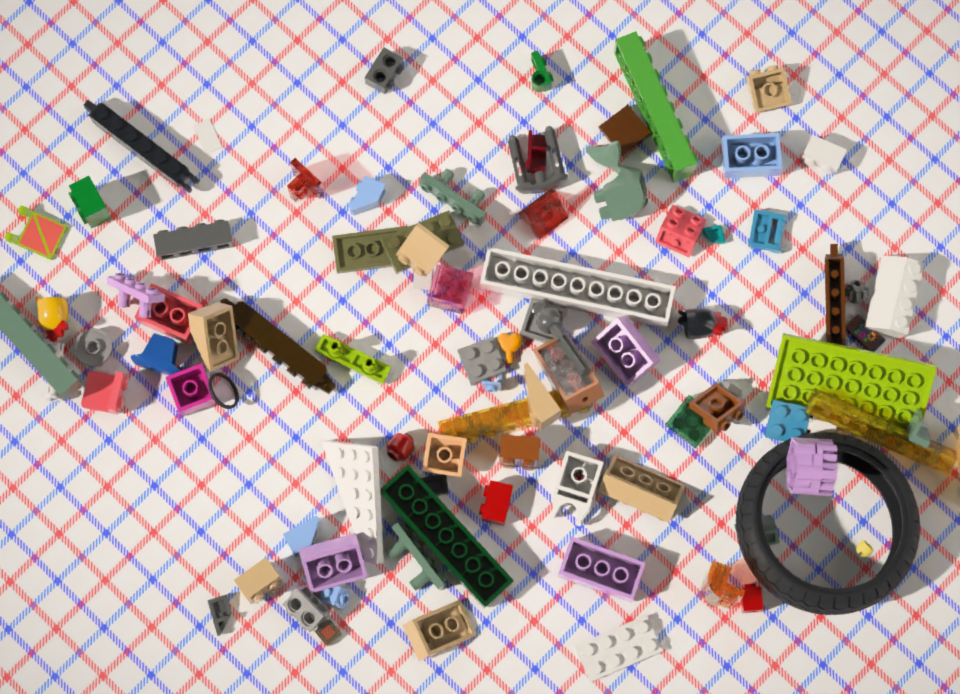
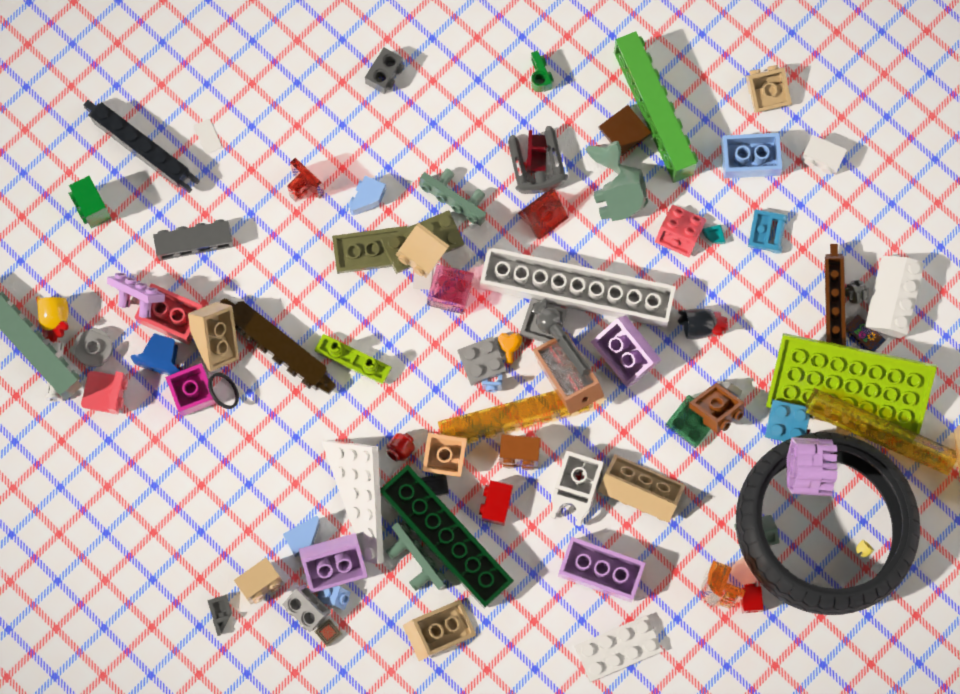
(39, 235): flag -> none
(541, 405): tan slope -> none
(916, 432): sand green panel -> none

